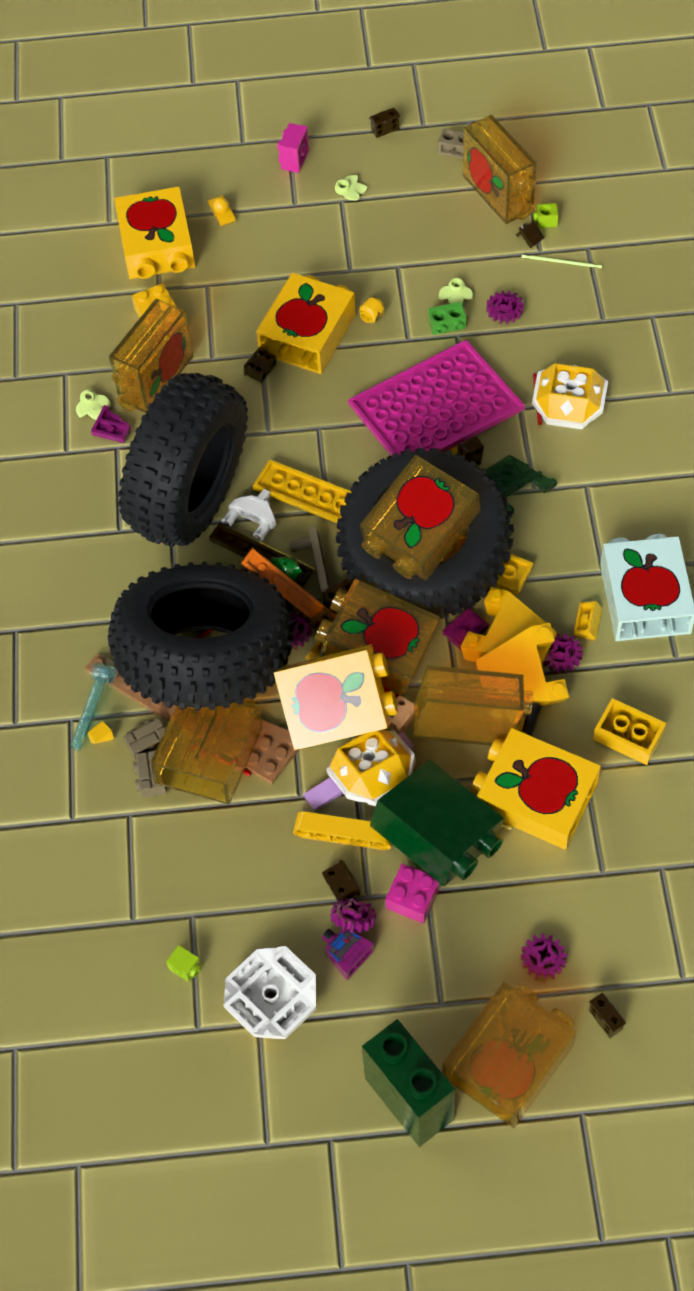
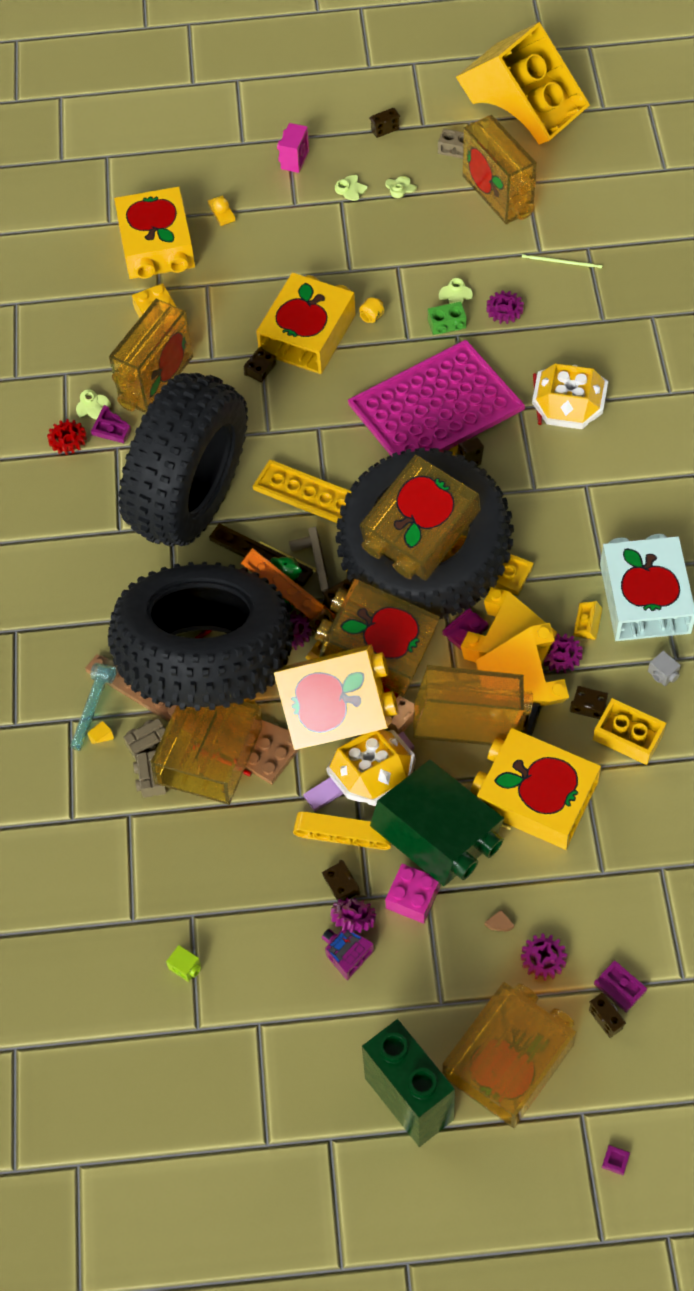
(67, 436): none -> red gear
(254, 509): white connector -> none
(266, 972): white piece -> none
(400, 186): none -> yellowish green plate
(499, 922): none -> medium nougat tile
(514, 474): clear green wing -> none
(528, 81): none -> yellow brick
(530, 234): dark brown bracket -> none
(546, 215): lime brick -> none
(589, 702): none -> dark brown piece
(616, 1160): none -> magenta tile
(620, 986): none -> magenta plate
(664, 669): none -> light grey brick

